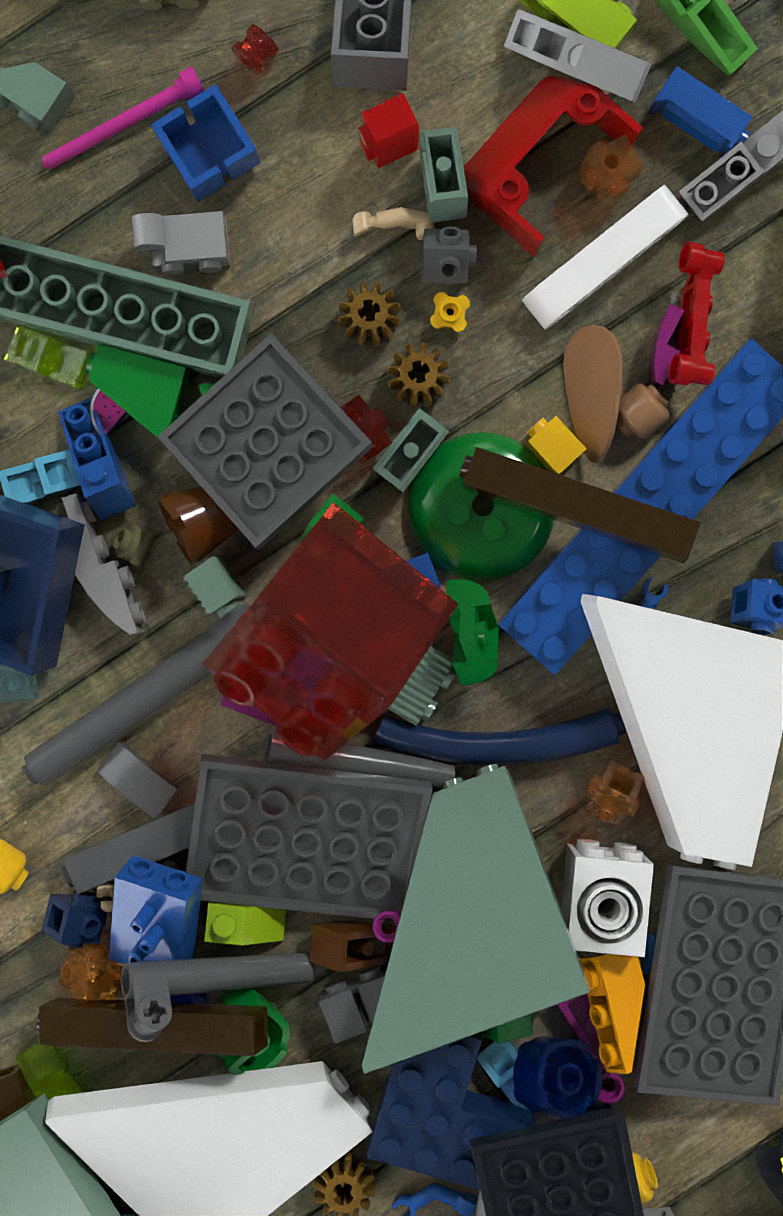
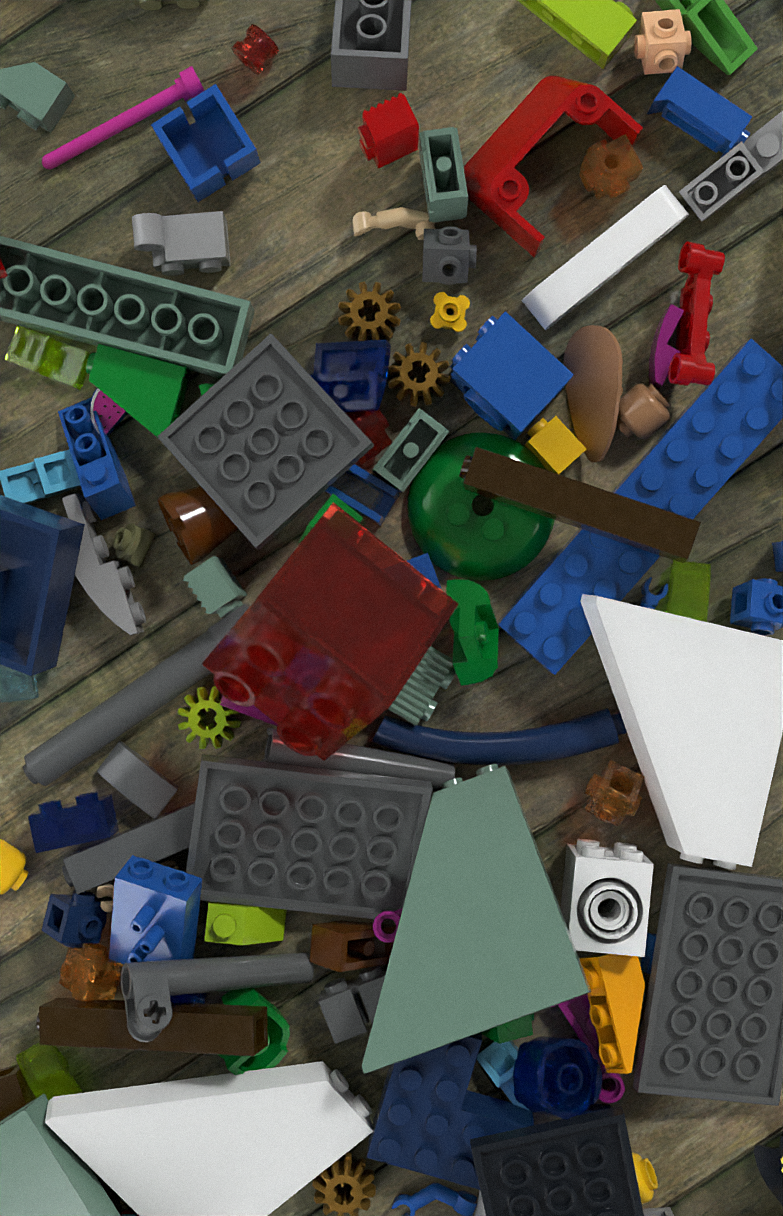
(73, 823): none -> clear blue brick
(196, 718): none -> lime gear
(353, 372): none -> clear blue slope
(365, 493): none -> window
(508, 375): none -> blue brick
(577, 55): light grey slope -> none
(662, 41): none -> light nougat brick
(689, 590): none -> clear neon green slope

